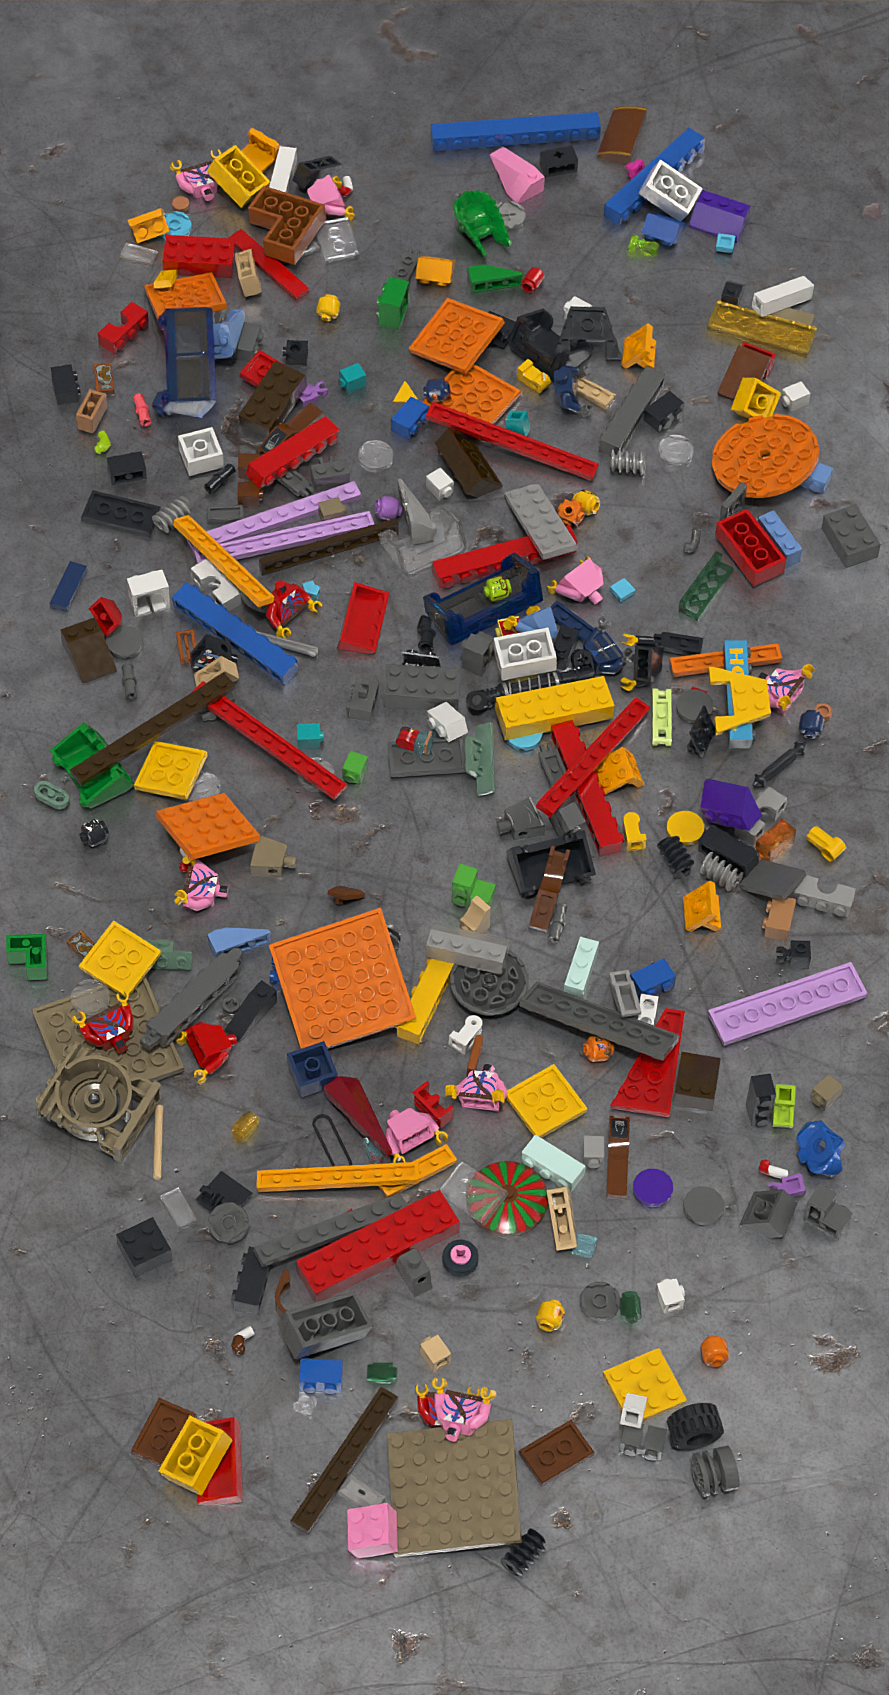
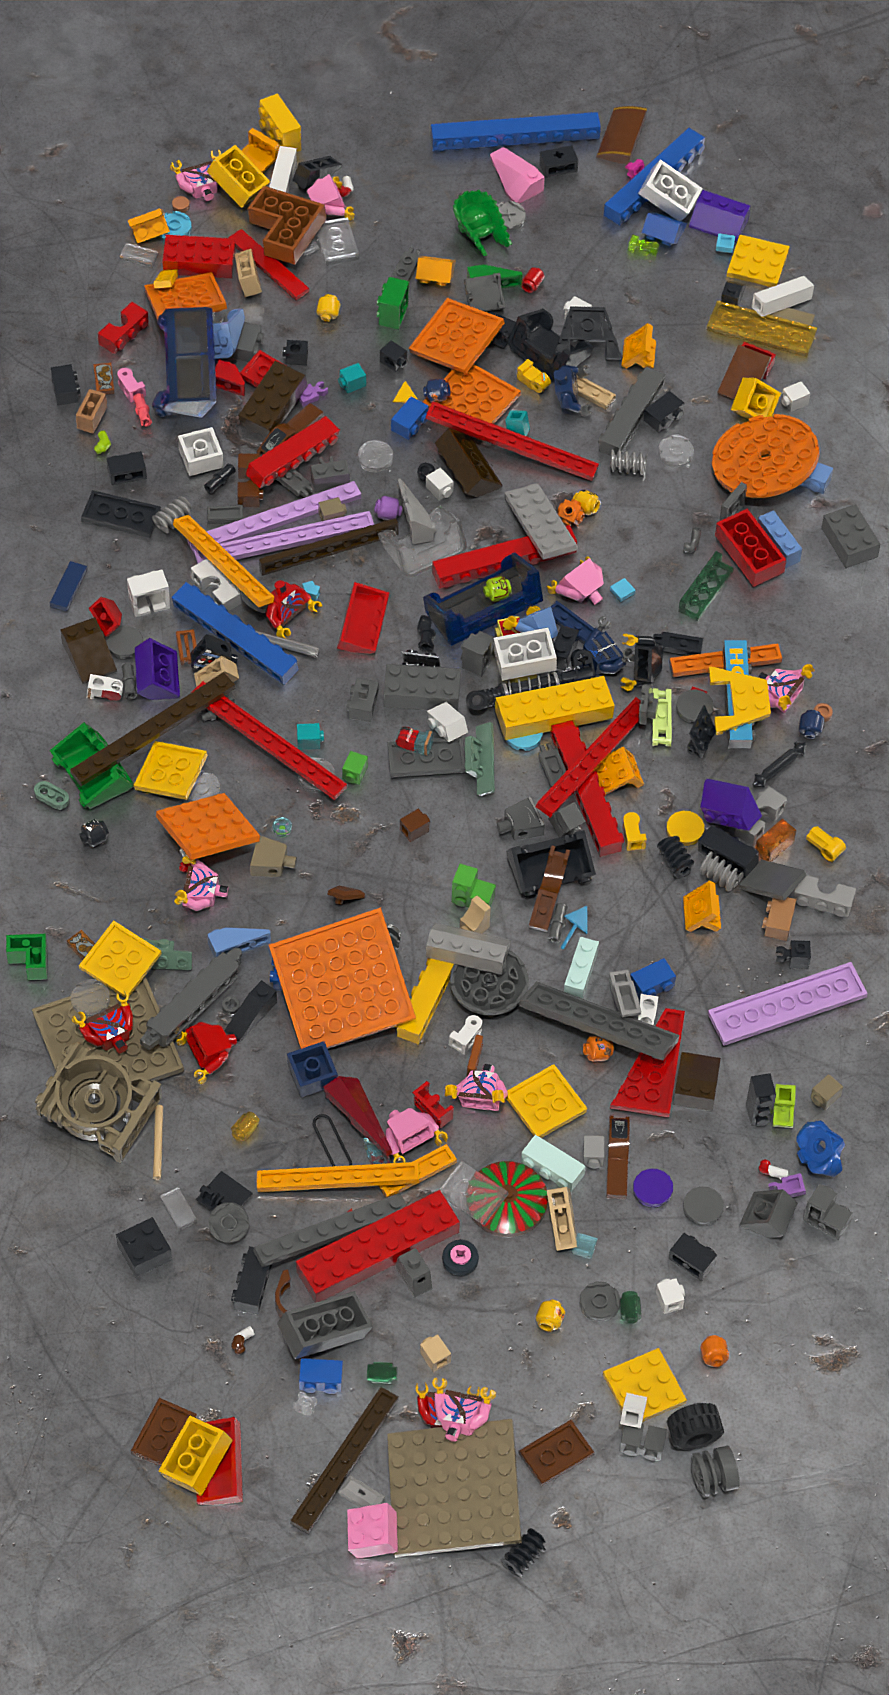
(104, 687): none -> white leg
(129, 384): none -> bright pink leg
(156, 671): none -> dark purple slope
(229, 378): none -> red slope
(279, 122): none -> yellow brick
(282, 827): none -> clear light blue tile
(393, 356): none -> black brick
(414, 825): none -> reddish brown brick
(425, 469): none -> black tile
(485, 292): none -> dark grey piece
(579, 919): none -> dark azure piece
(648, 704): none -> dark grey plate
(693, 1256): none -> black brick
(757, 261): none -> yellow plate

